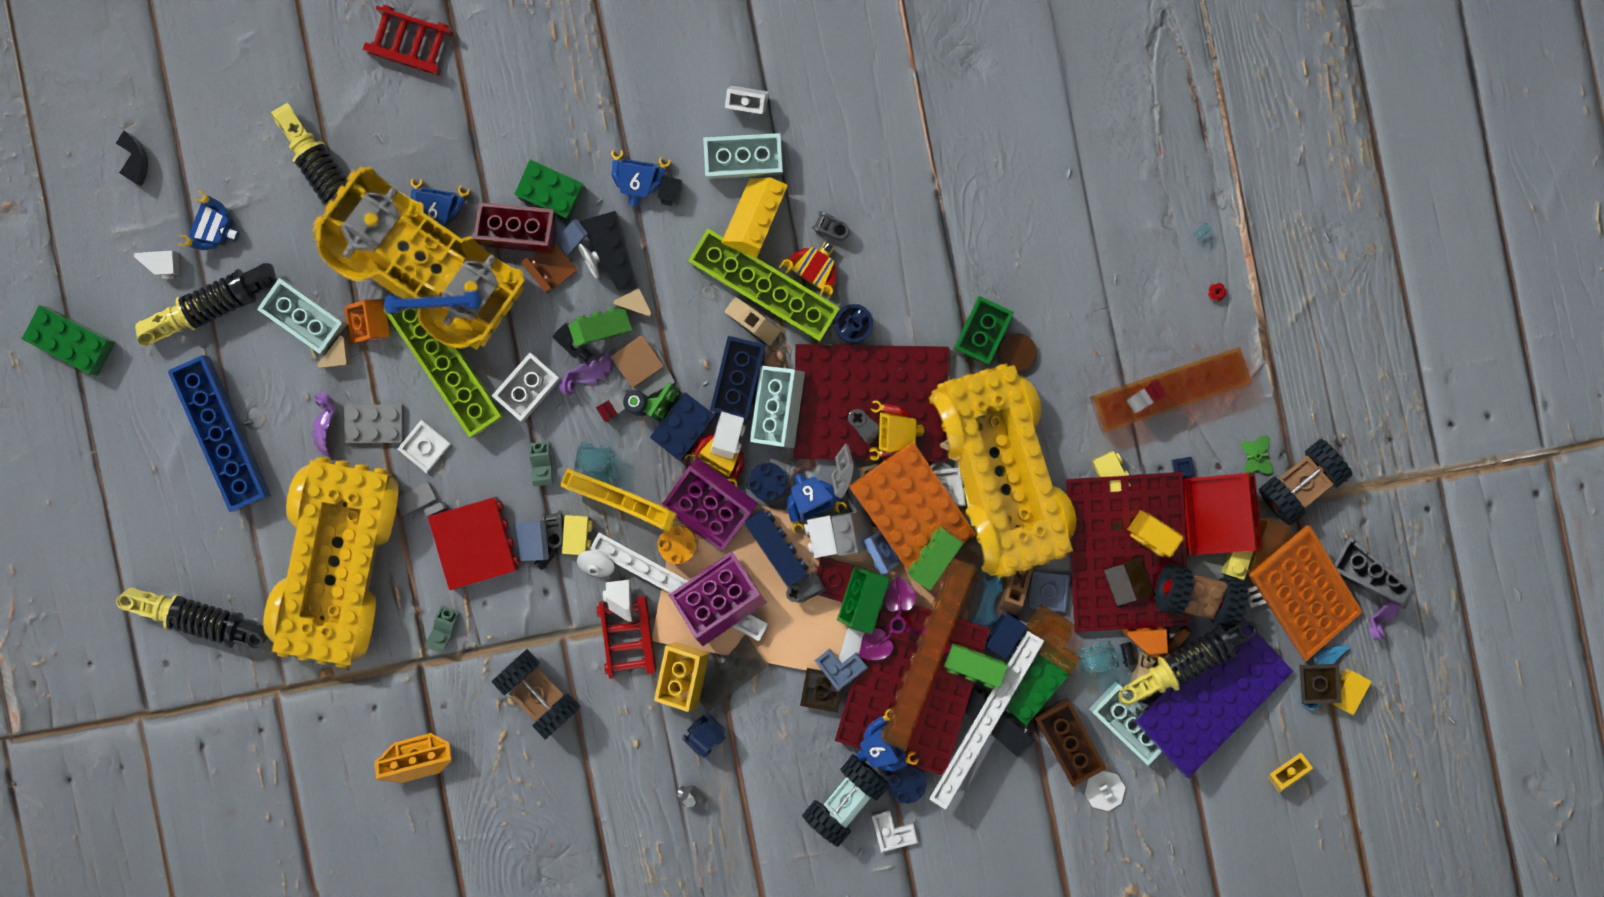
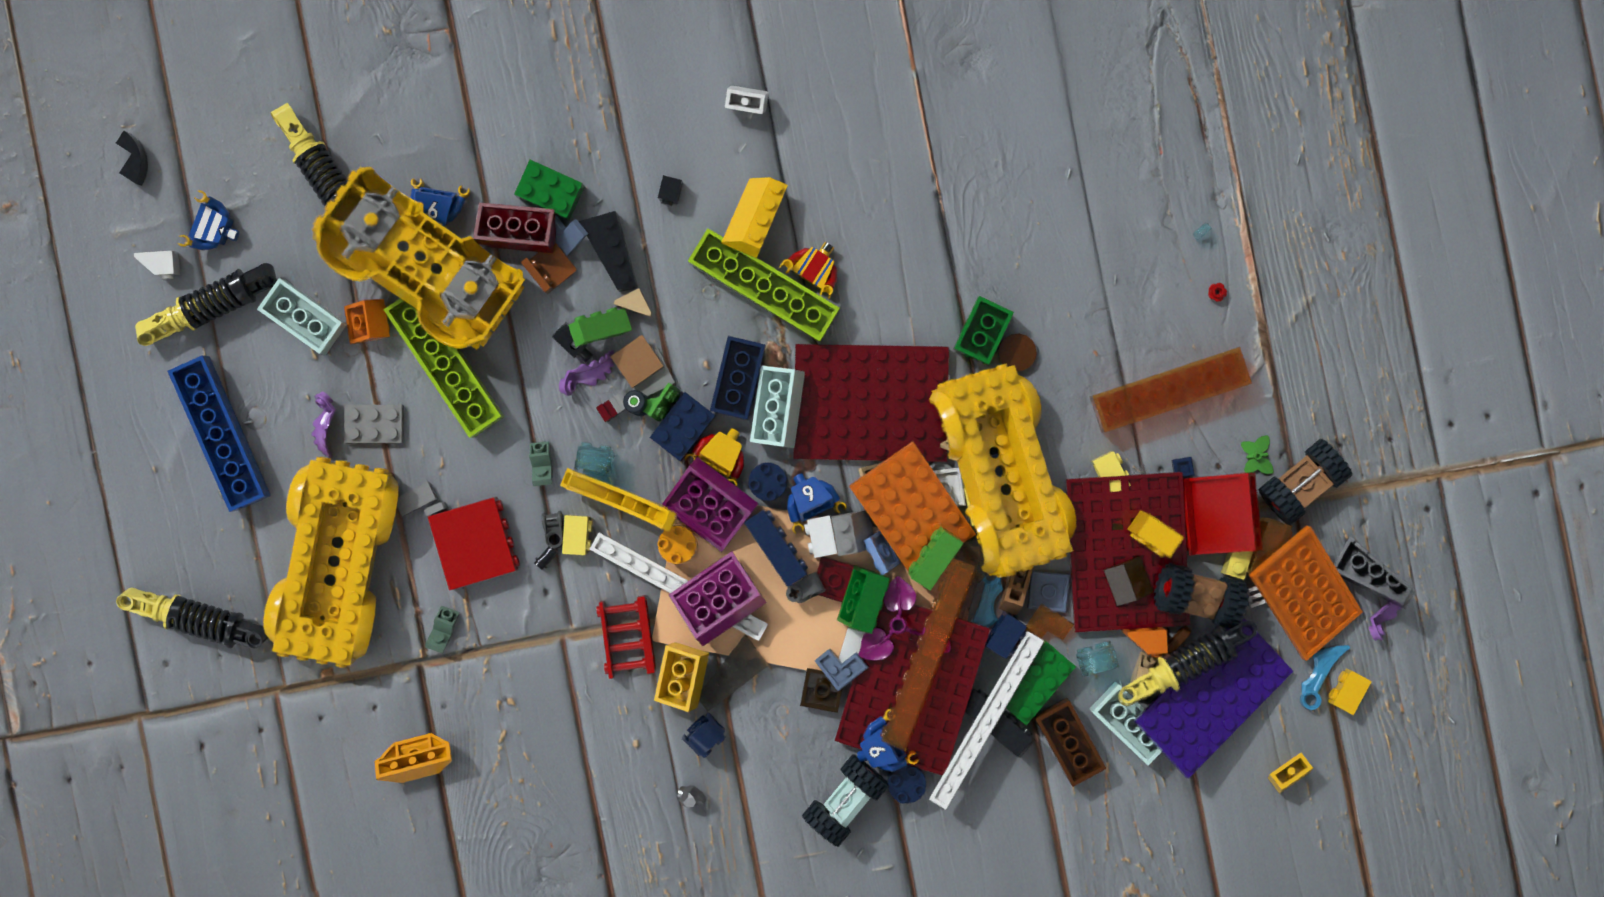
(68, 340): green brick -> none
(337, 355): tan slope -> none
(394, 53): red fence -> none
(395, 304): blue piece -> none
(424, 446): white tile -> none
(526, 387): white brick -> none
(532, 541): sand blue tile -> none
(535, 694): plate -> none
(590, 259): white dish -> none
(595, 563): white dish -> none
(619, 598): white slope -> none
(637, 177): blue torso -> none
(727, 435): white brick -> none
(743, 156): light aqua brick -> none
(752, 321): tan slope -> none
(829, 226): dark grey piece -> none
(843, 473): light grey slope -> none
(853, 323): dark blue brick -> none
(866, 428): dark grey piece -> none
(889, 836): white tile -> none
(895, 430): yellow torso -> none
(976, 666): bright green brick -> none
(1055, 649): clear orange tile -> none
(1105, 790): white piece -> none
(1128, 654): black pin -> none
(1146, 396): leg -> none
(1320, 683): dark brown slope -> none

